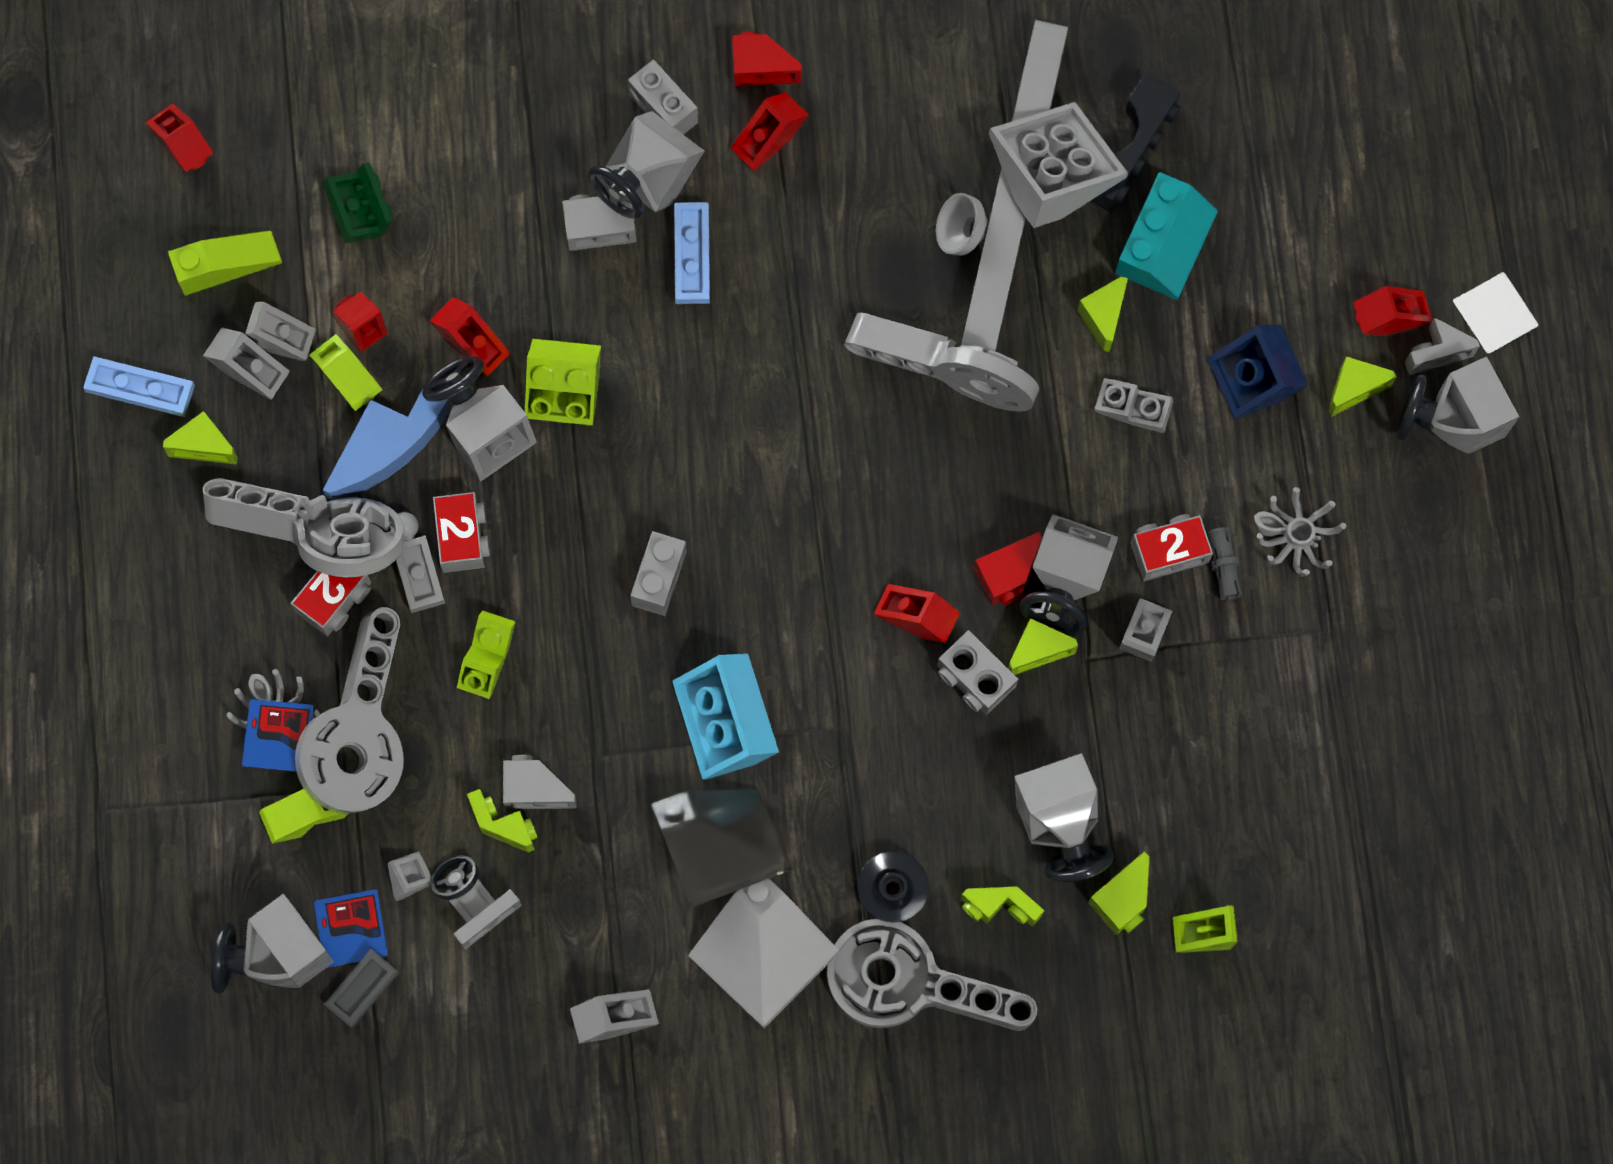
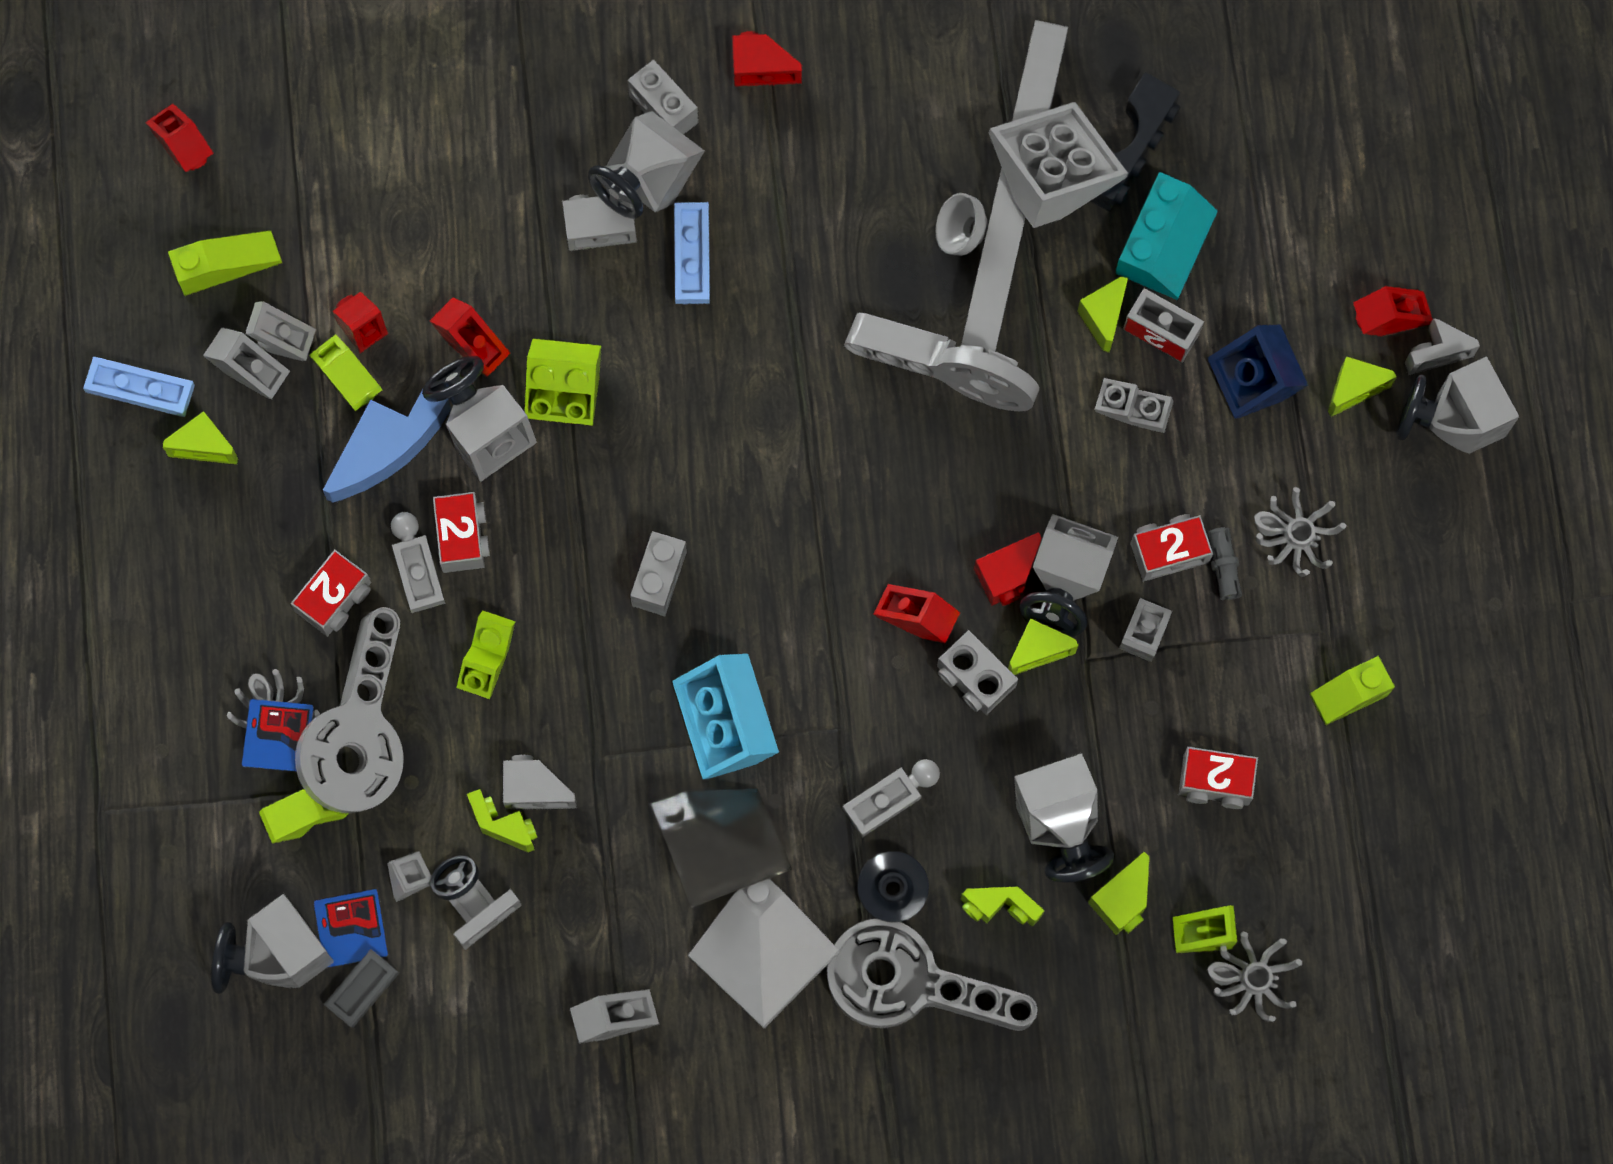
(313, 525): light grey beam -> none
(358, 204): dark green bracket -> none
(769, 129): red slope -> none
(890, 796): none -> light grey plate
(1163, 325): none -> light grey brick
(1218, 777): none -> brick
(1254, 977): none -> light grey animal
(1352, 690): none -> lime slope
(1495, 313): white sticker -> none

